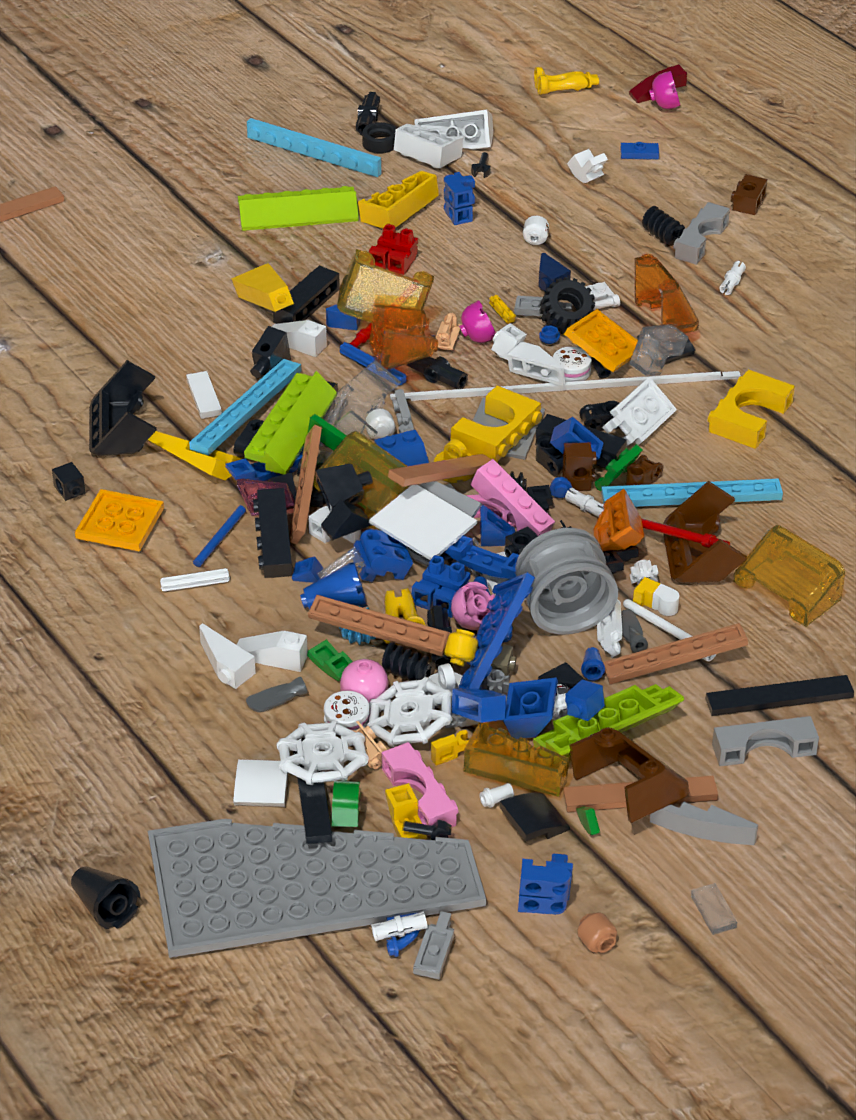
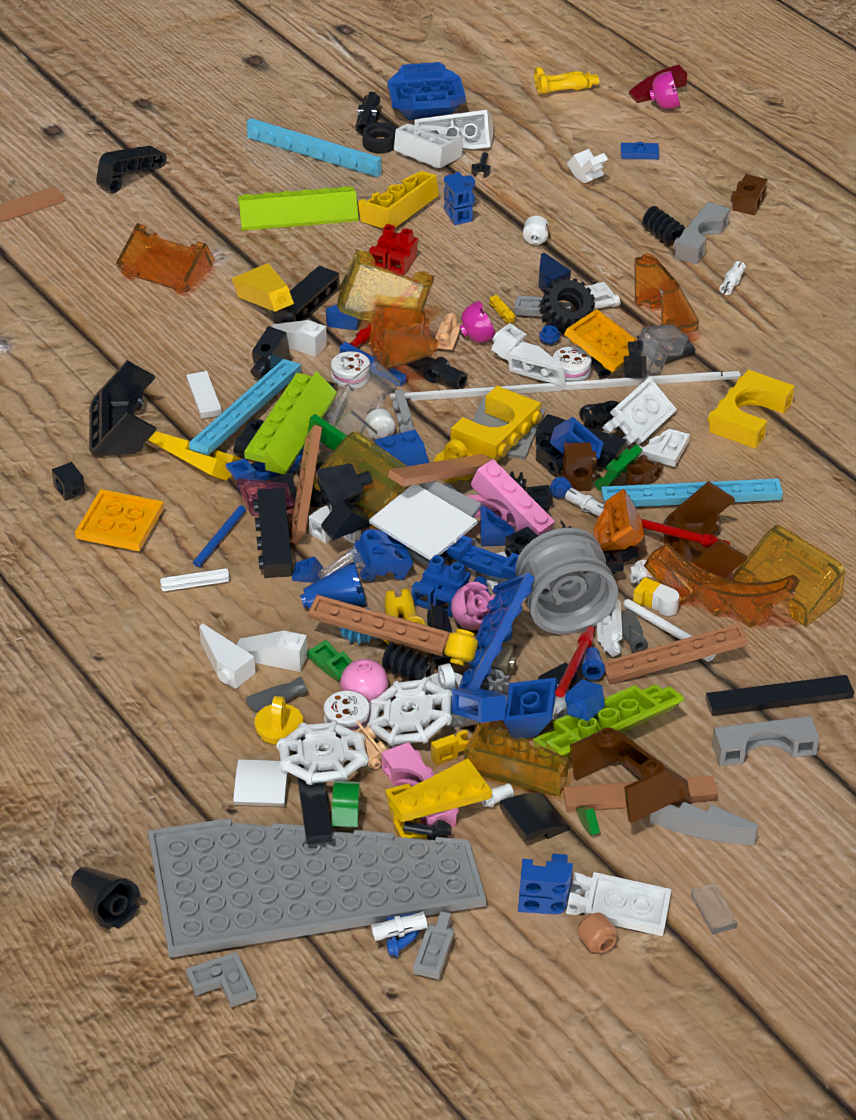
(120, 162): none -> black beam
(164, 261): none -> clear orange windscreen
(224, 973): none -> light grey plate
(277, 720): none -> yellow tile
(347, 366): none -> white head
(425, 90): none -> blue piece
(444, 791): none -> yellow wing
(584, 642): none -> red bar
(622, 900): none -> white tile
(634, 363): none -> black plate
(666, 447): none -> white wing
(747, 599): none -> clear orange arch

